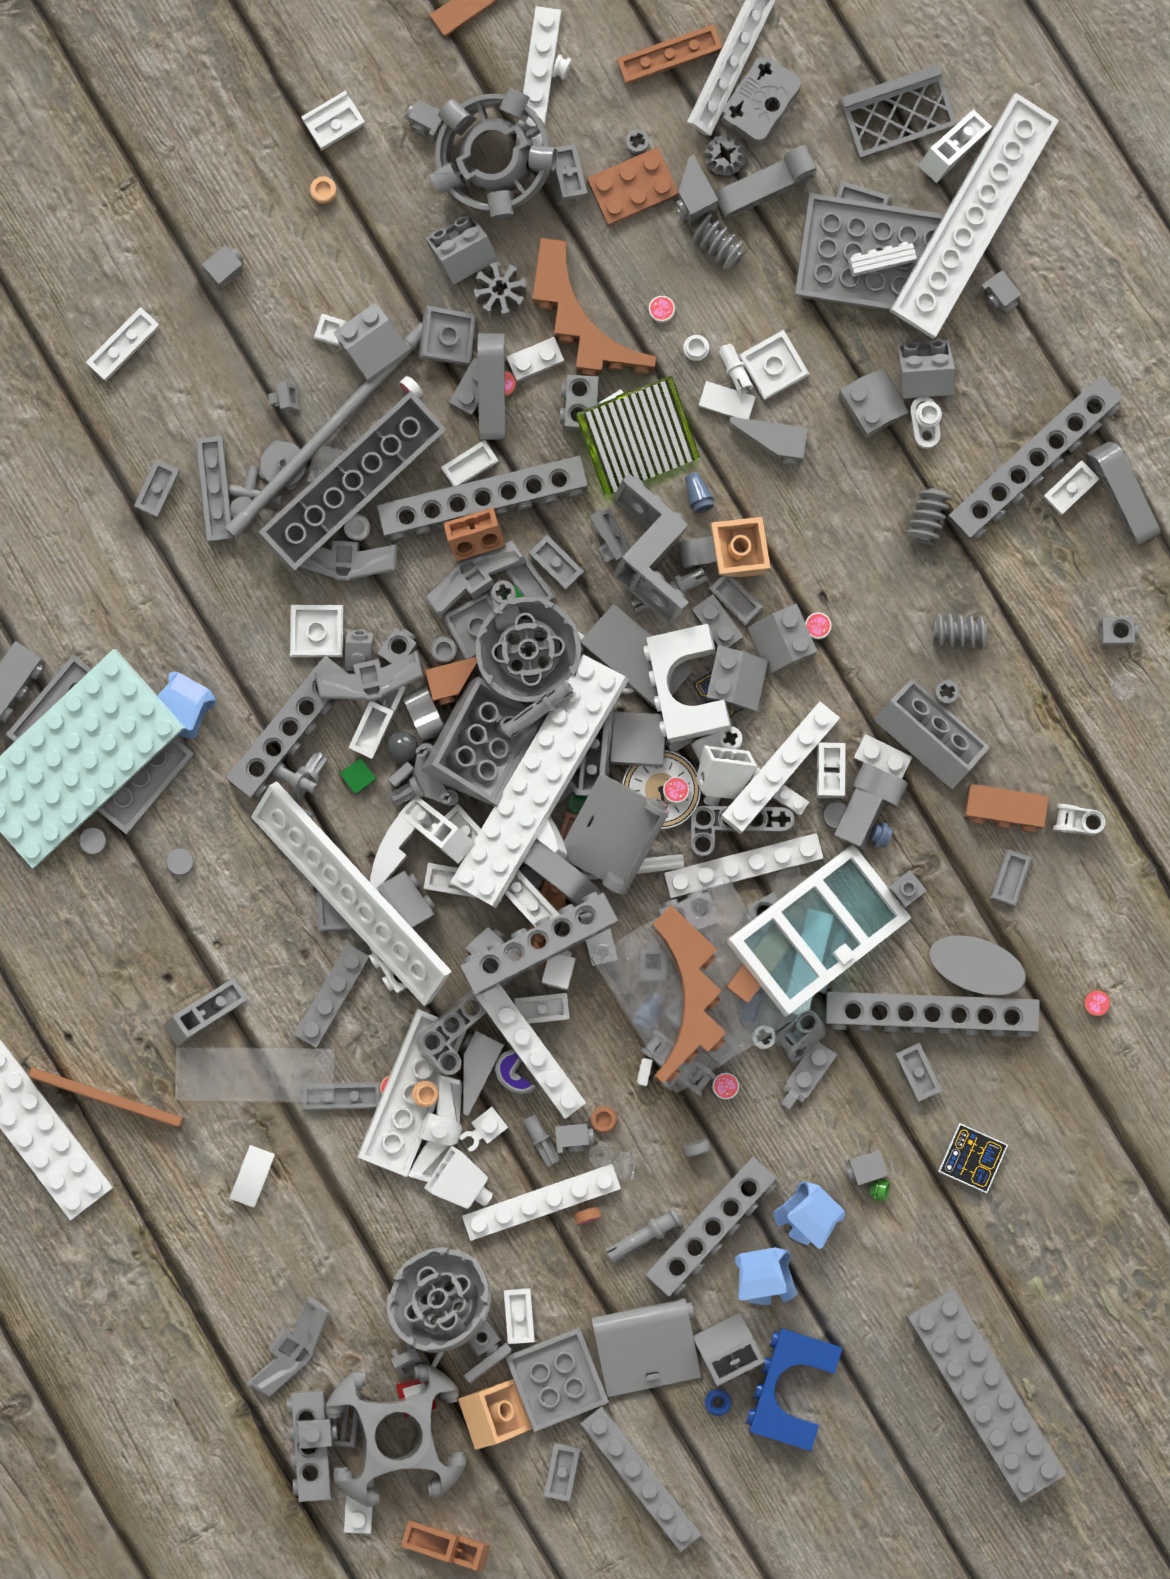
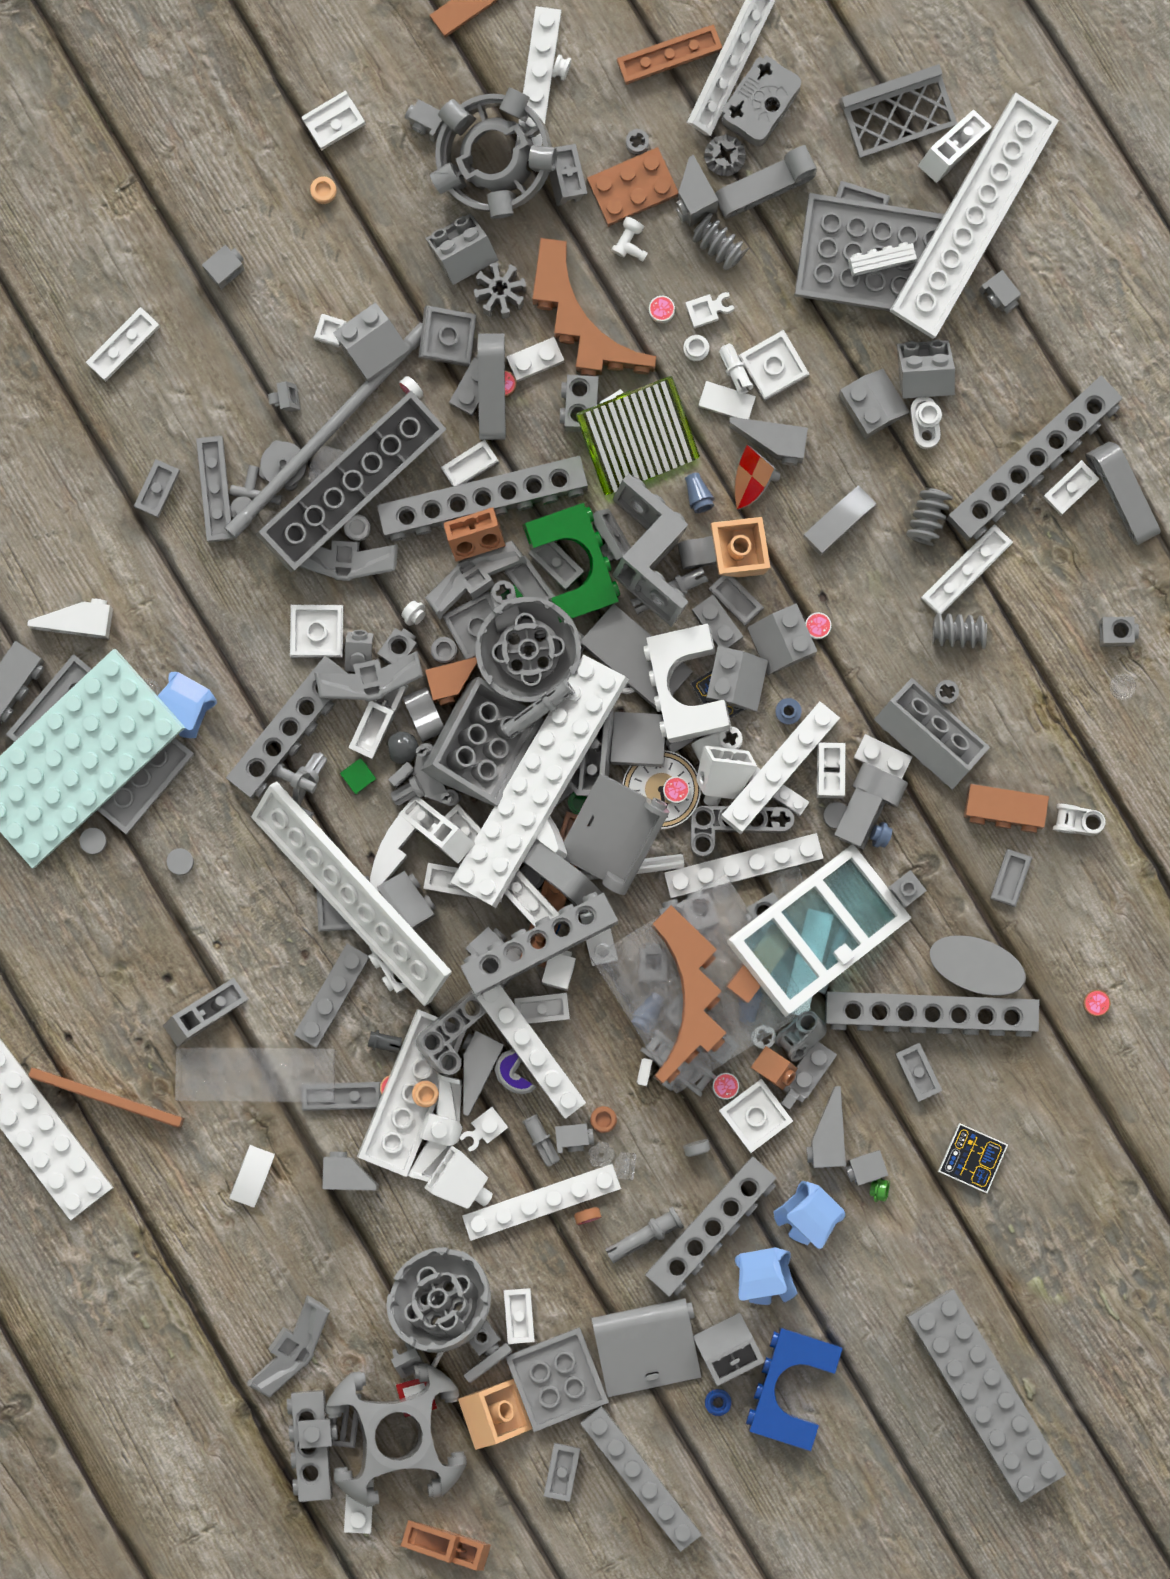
(81, 619): none -> white slope
(345, 1174): none -> light grey slope
(384, 1042): none -> dark grey pin
(413, 613): none -> white plate
(576, 526): none -> green arch
(624, 246): none -> white piece
(704, 310): none -> white plate
(752, 477): none -> shield
(756, 1115): none -> white plate
(775, 1068): none -> nougat brick
(782, 717): none -> sand blue plate
(828, 1139): none -> light grey slope
(839, 520): none -> light grey slope
(966, 570): none -> white tile

